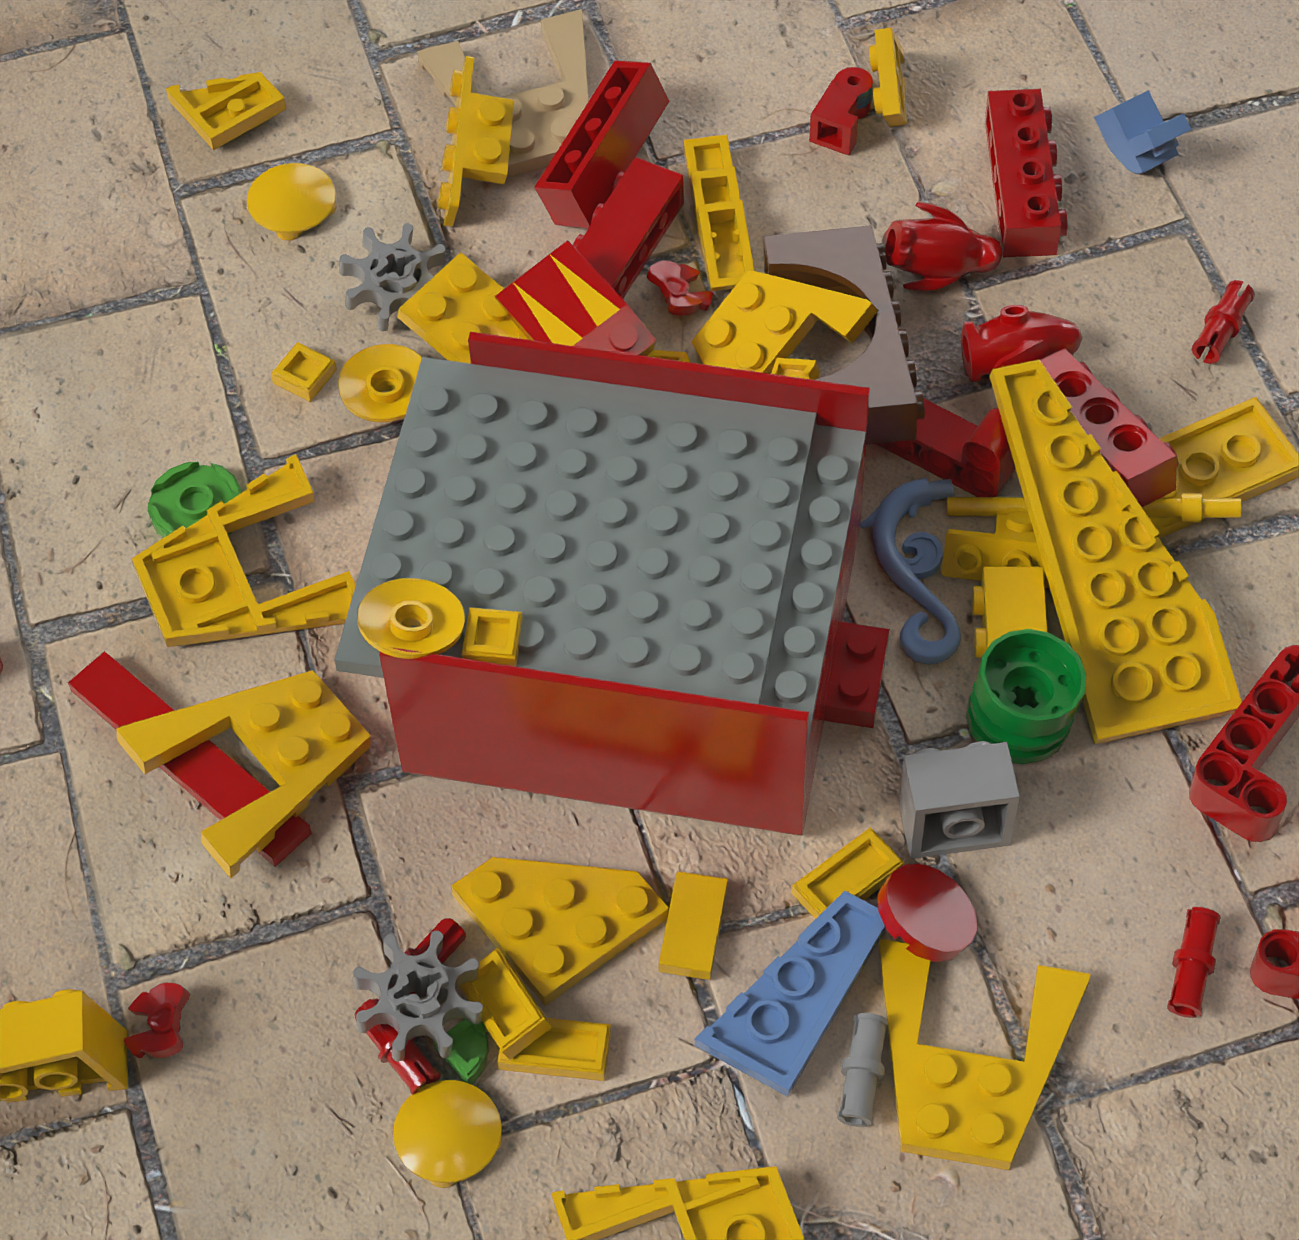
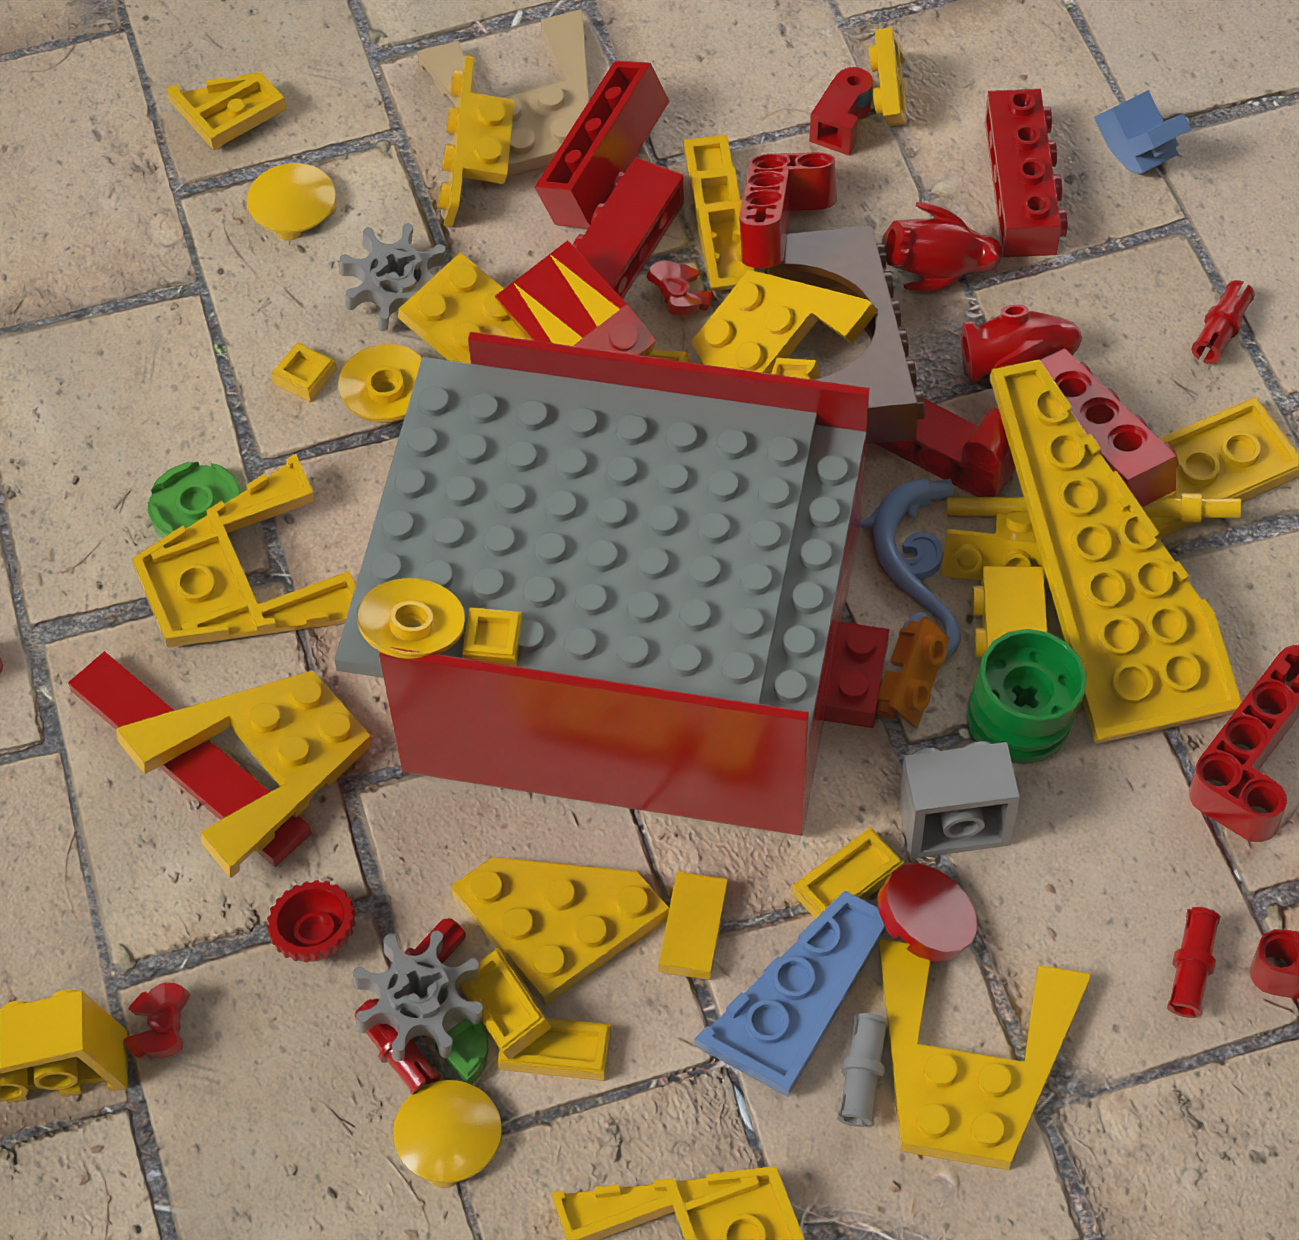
(311, 921): none -> red hat
(772, 190): none -> red beam
(920, 653): none -> orange hinge

